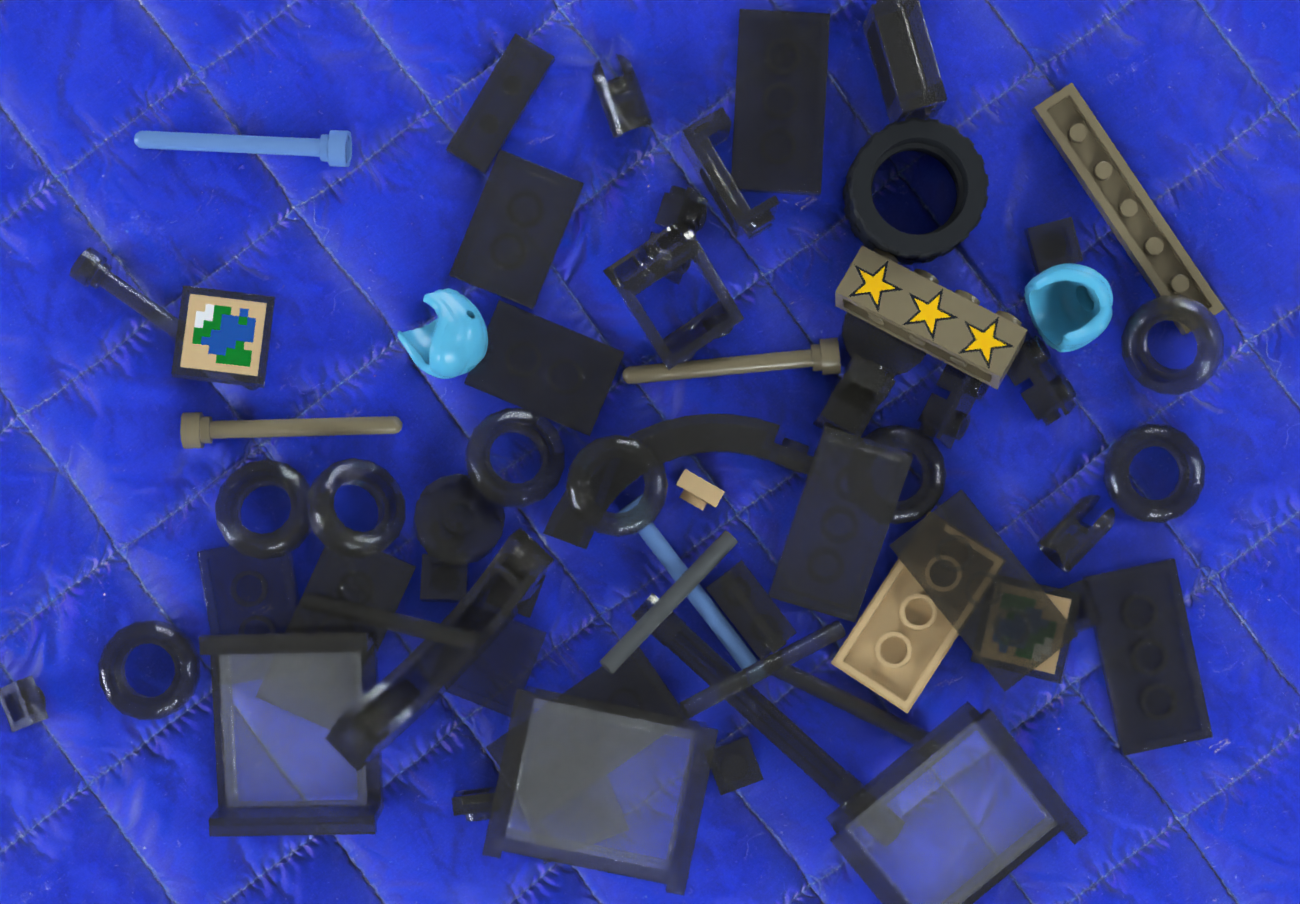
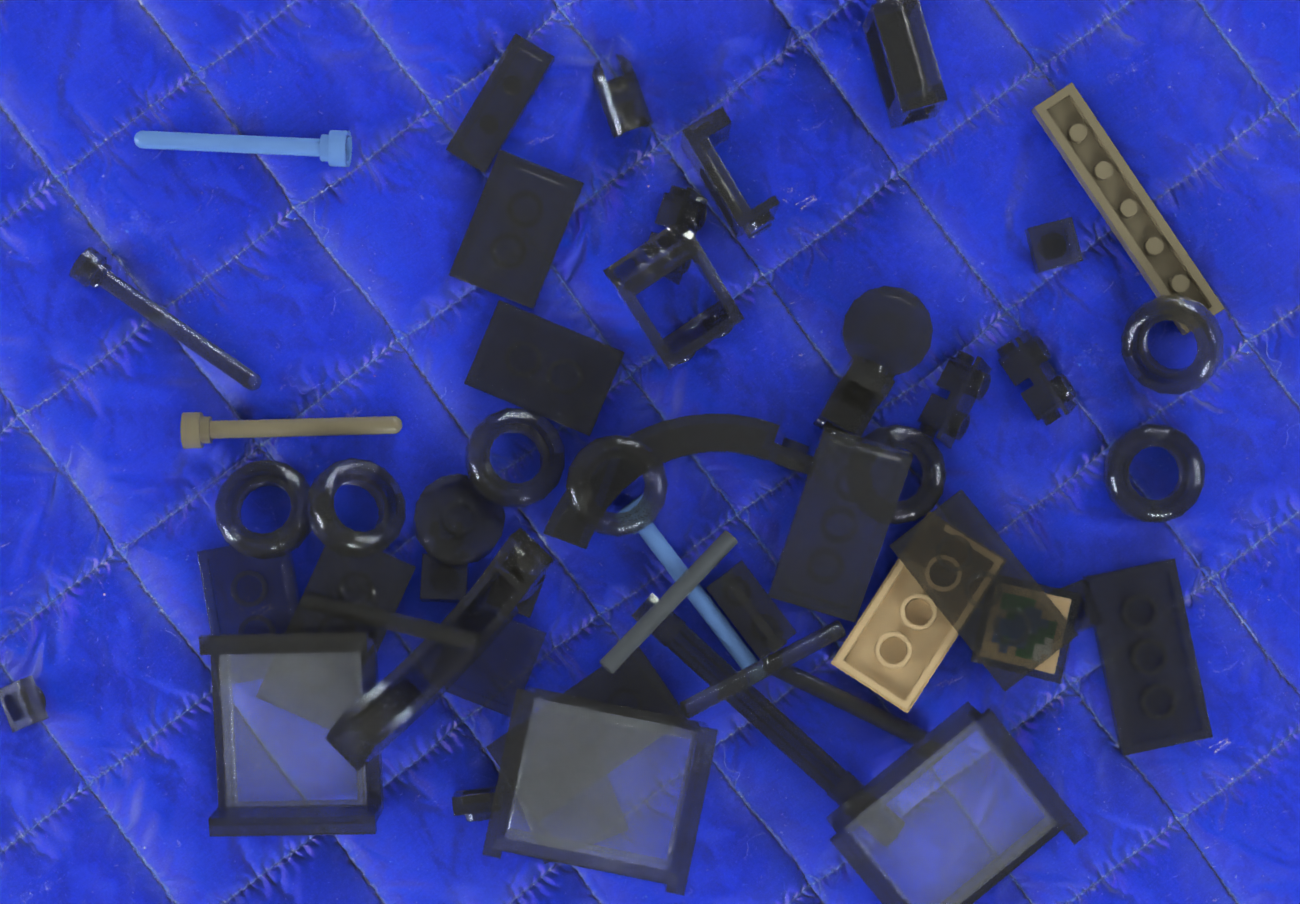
(112, 670): clear smoke wheel -> none
(223, 336): tile -> none
(452, 341): medium azure piece -> none
(698, 491): tan plate -> none
(735, 765): clear smoke plate -> none
(780, 101): clear smoke tile -> none
(820, 357): dark tan piece -> none
(930, 316): dark tan brick -> none
(946, 146): black tyre -> none
(1069, 305): medium azure piece -> none
(1072, 538): clear smoke piece -> none

